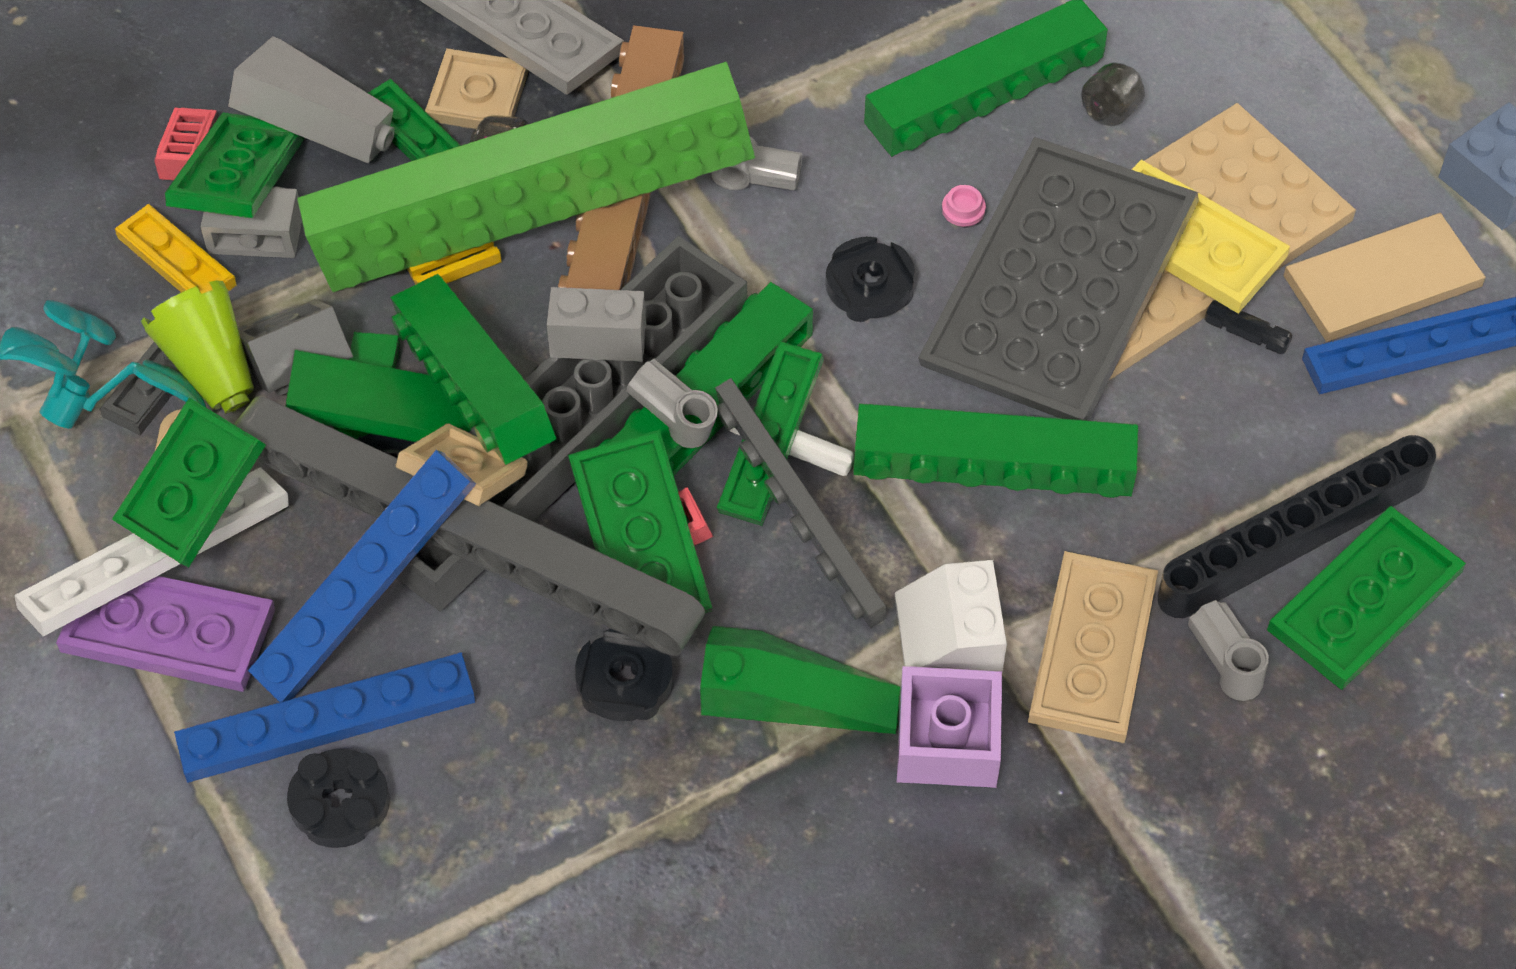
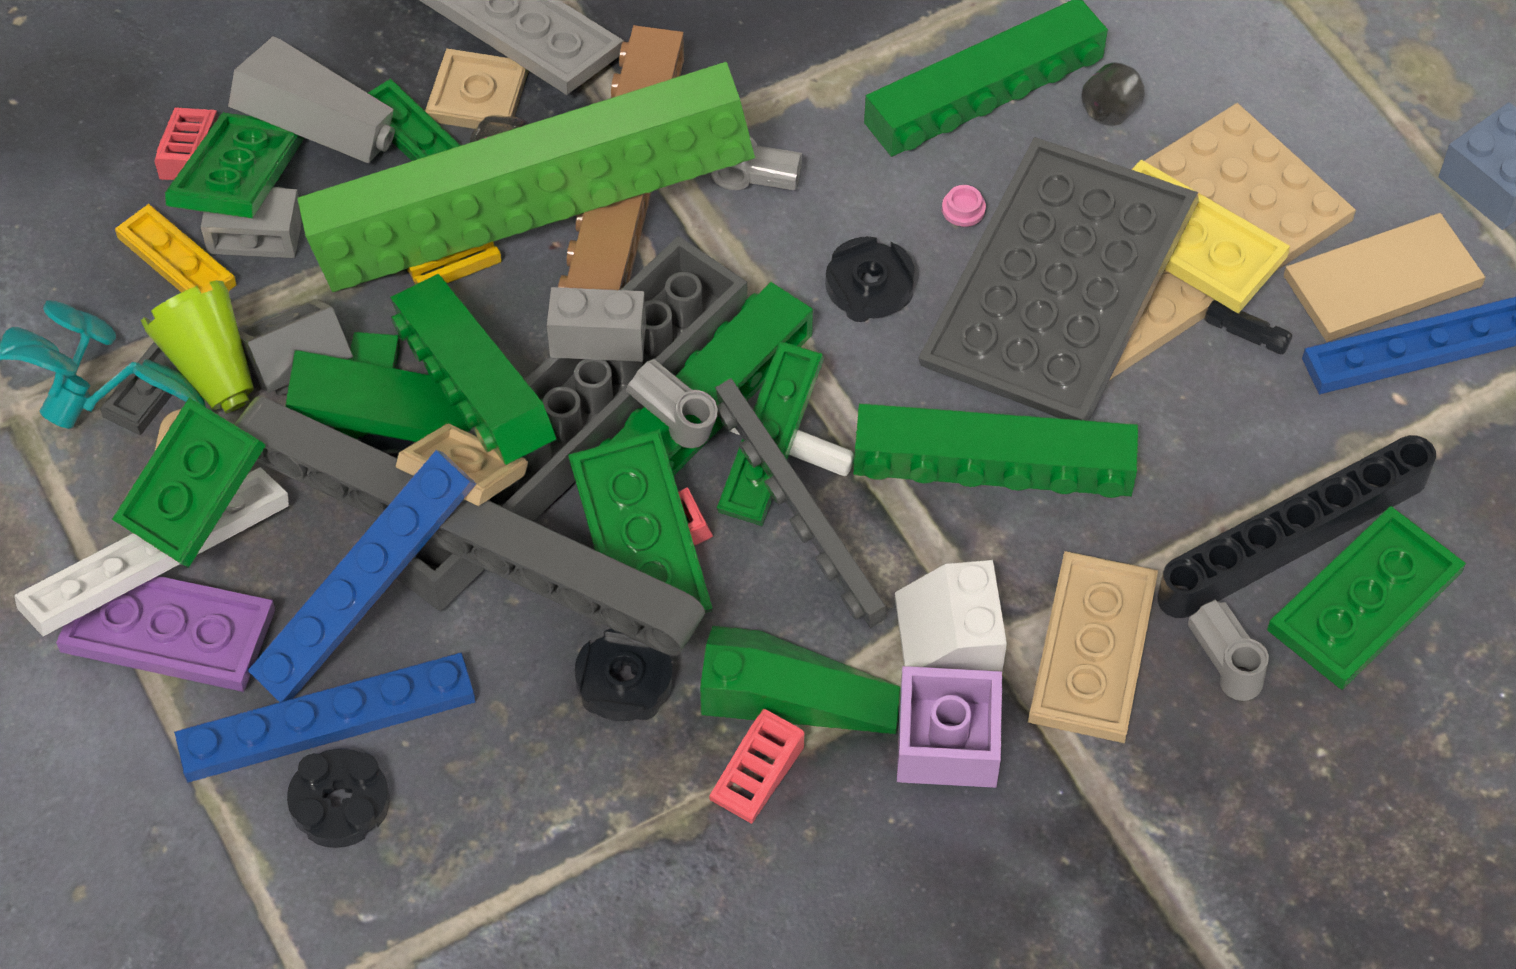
(772, 738): none -> coral slope

